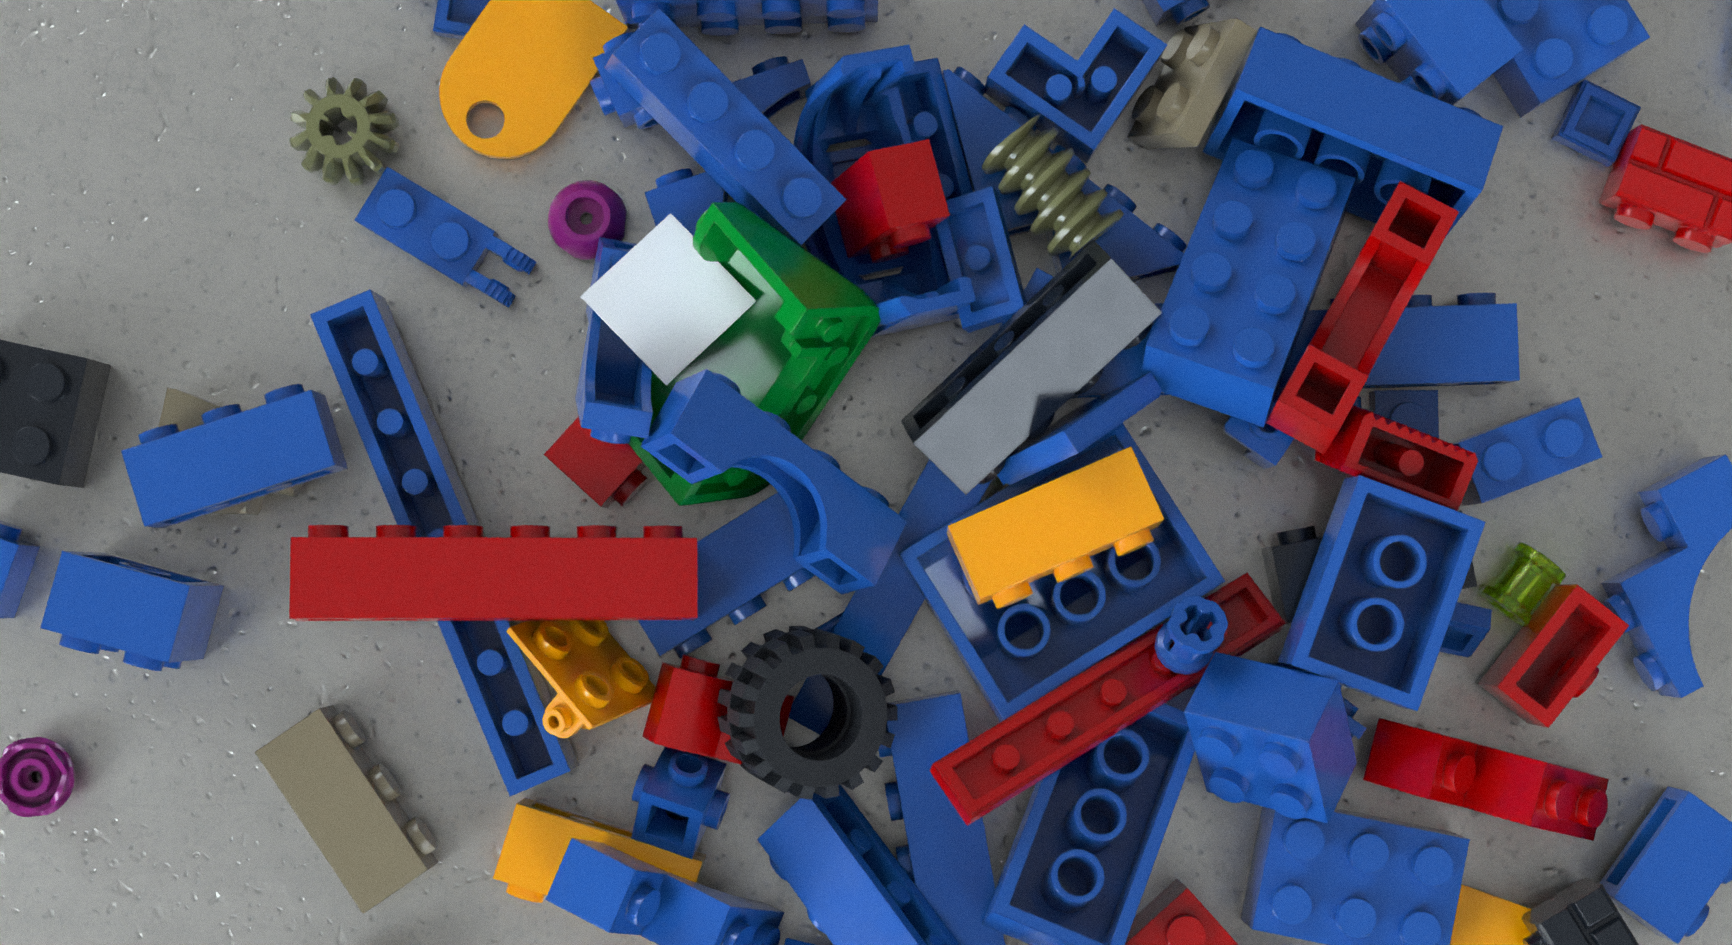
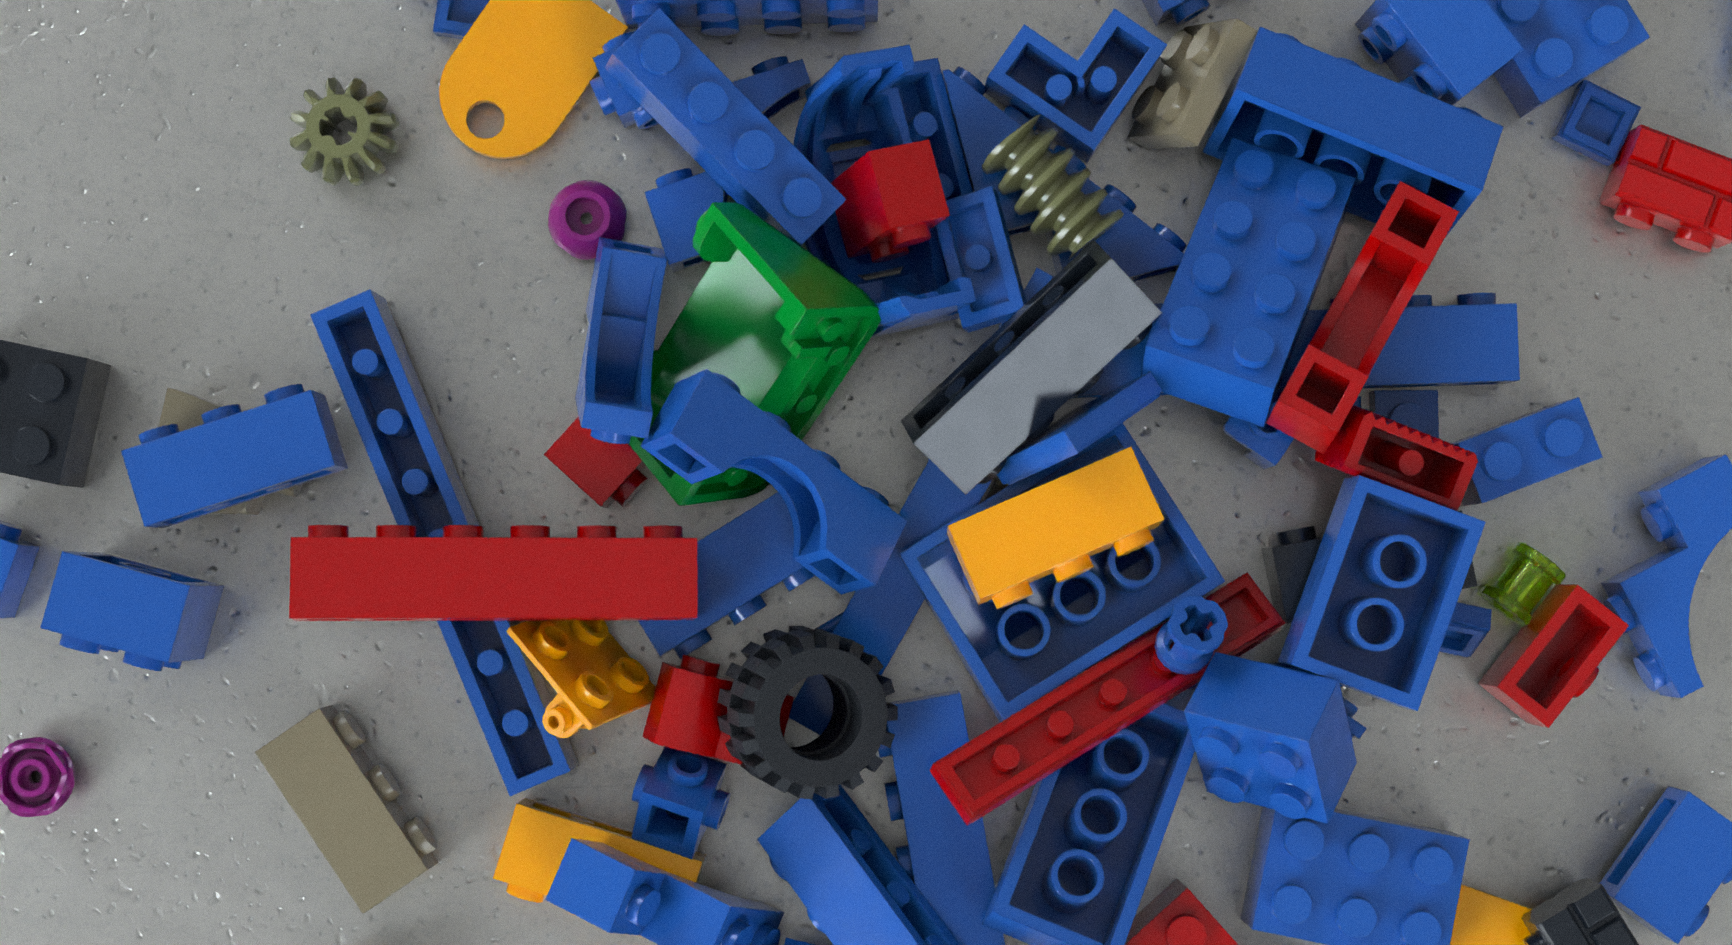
(438, 234): blue hinge -> none
(667, 299): white sticker -> none
(1487, 780): red arch -> none

